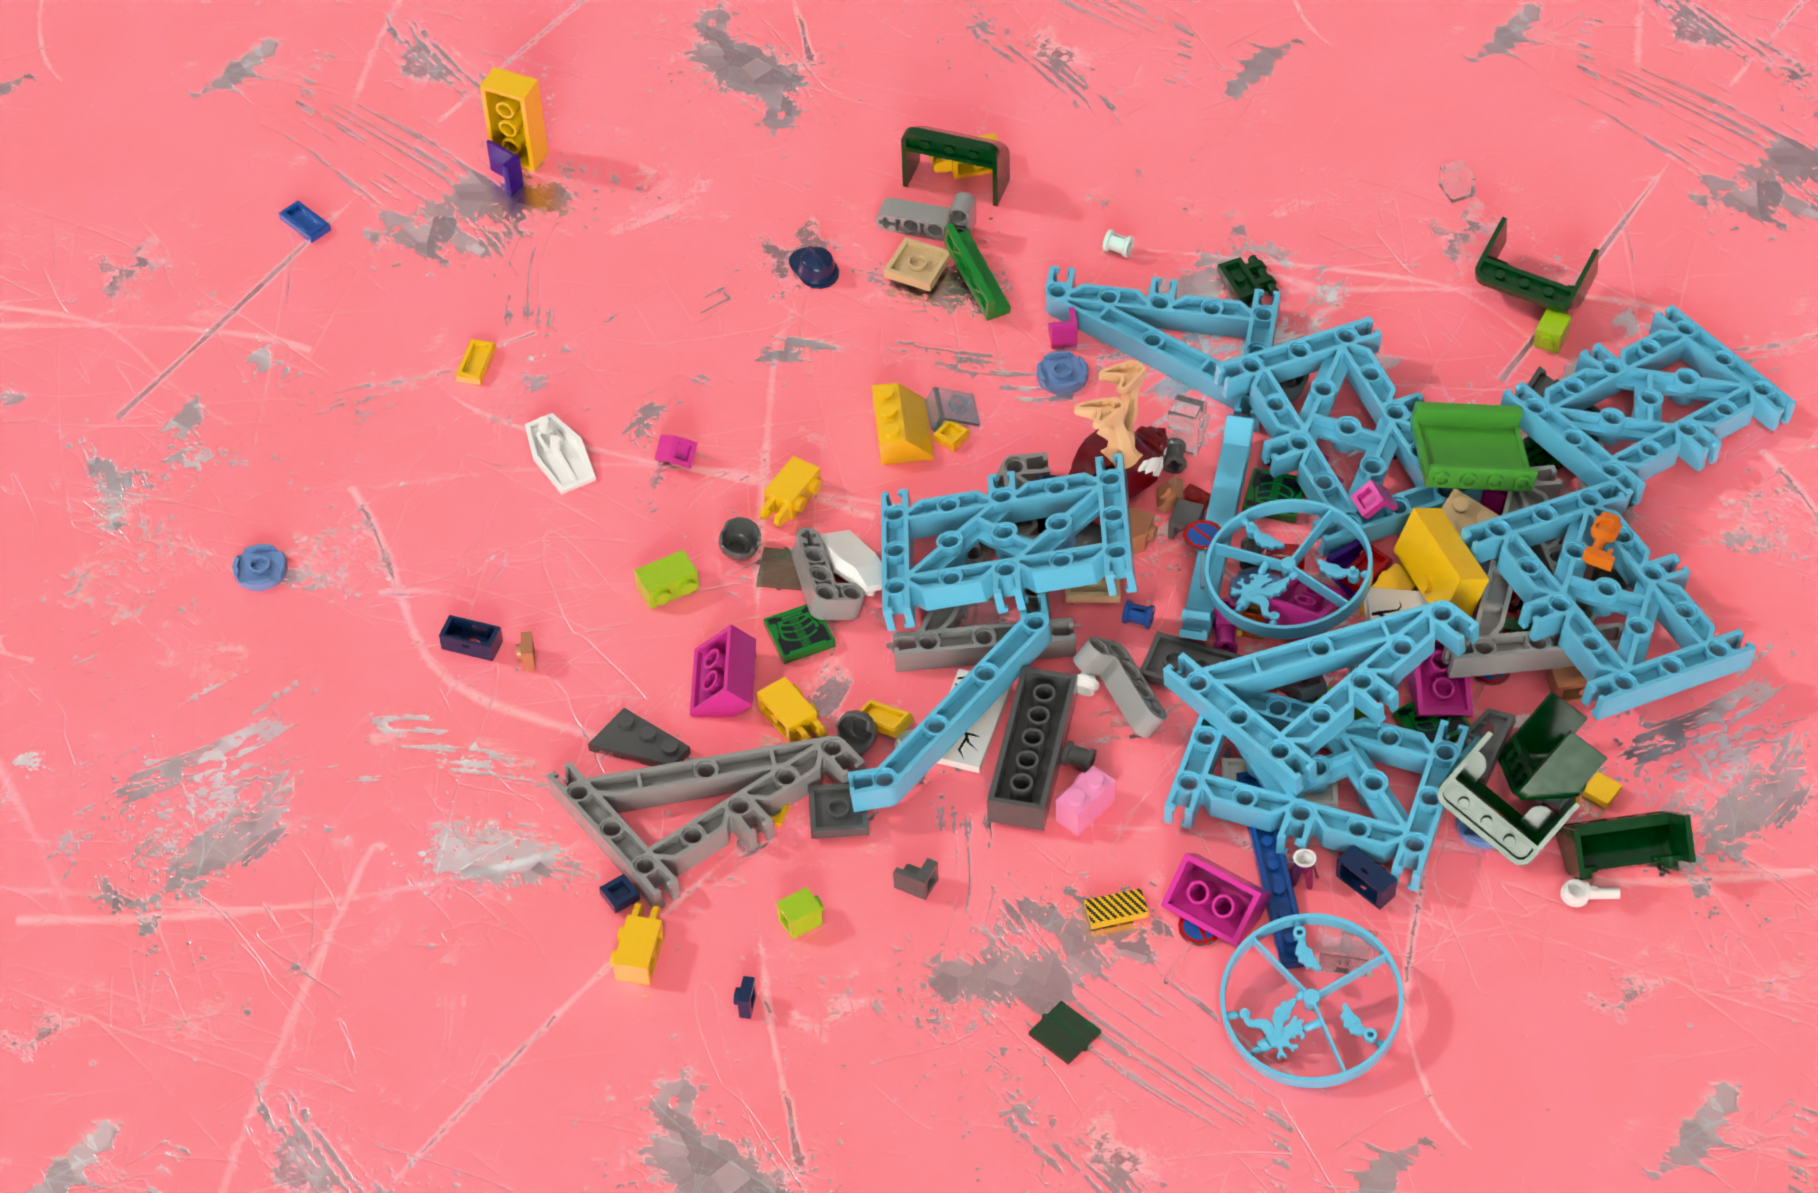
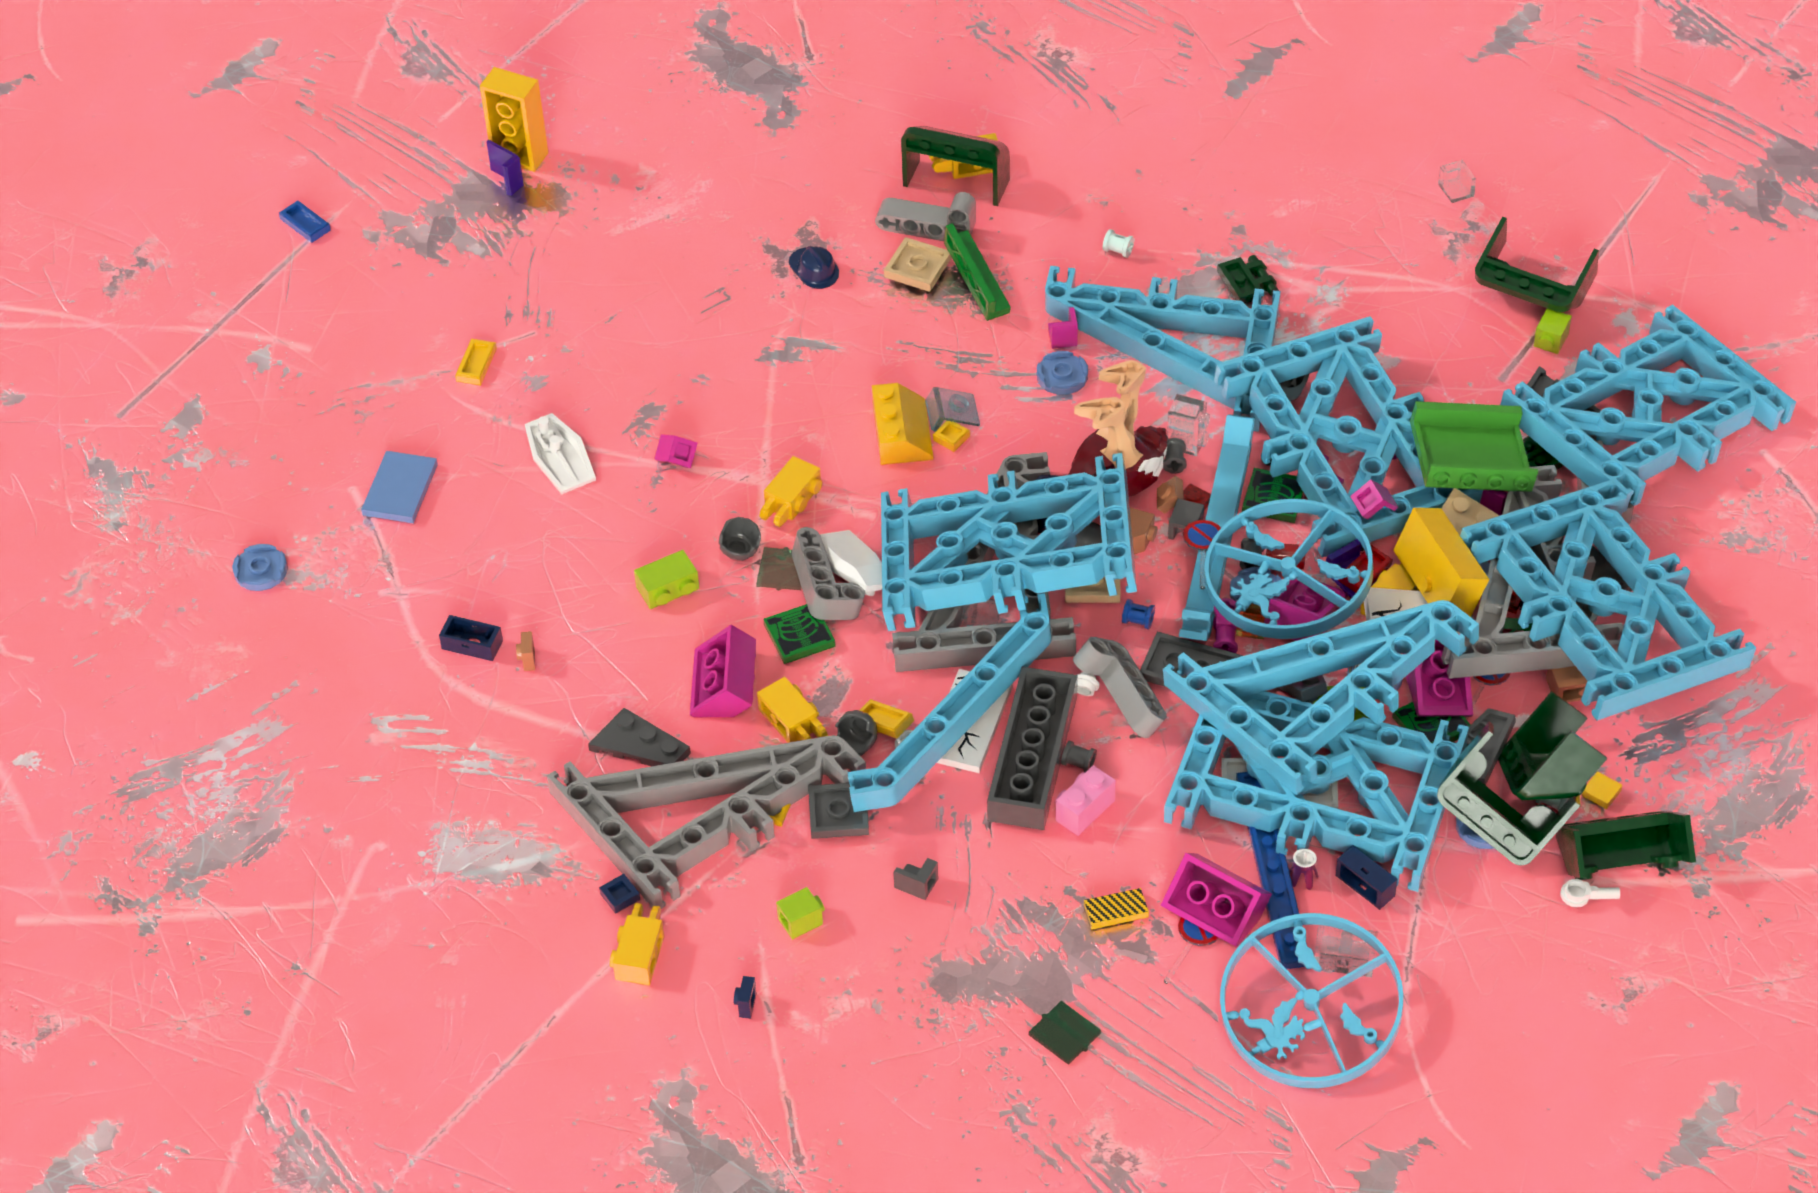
(399, 487): none -> medium blue tile
(1603, 531): orange piece -> none

